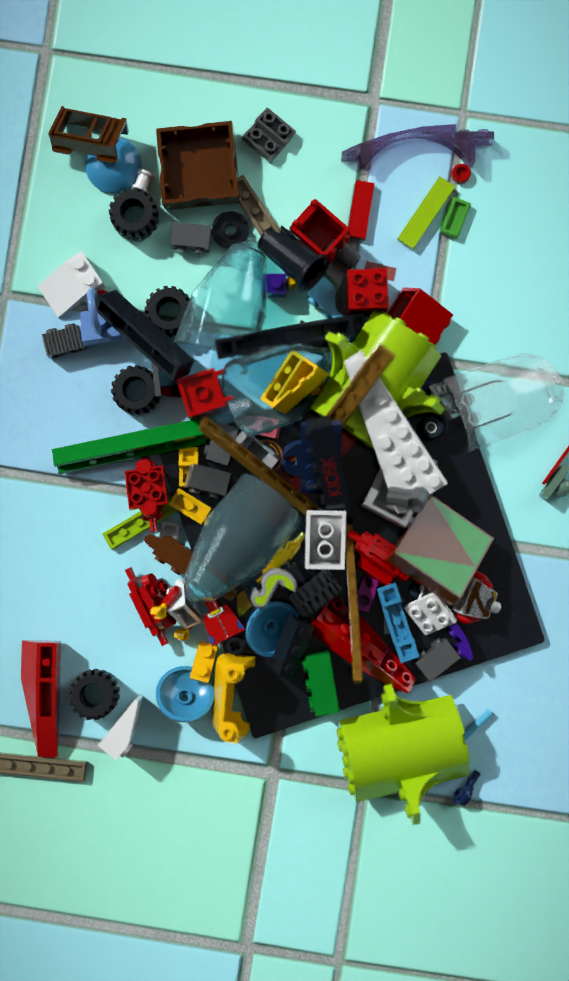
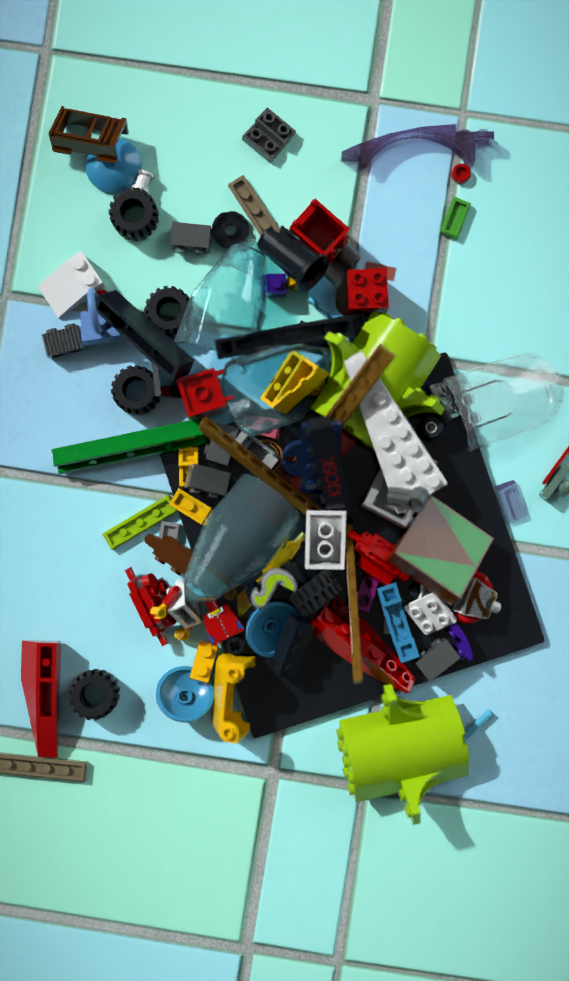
(118, 739): white slope -> none
(147, 491): red piece -> none
(198, 165): reddish brown tile -> none
(320, 683): green brick -> none
(360, 209): red tile -> none
(421, 313): red slope -> none
(426, 213): lime tile -> none
(463, 795): dark blue plate -> none
(510, 500): none -> tile

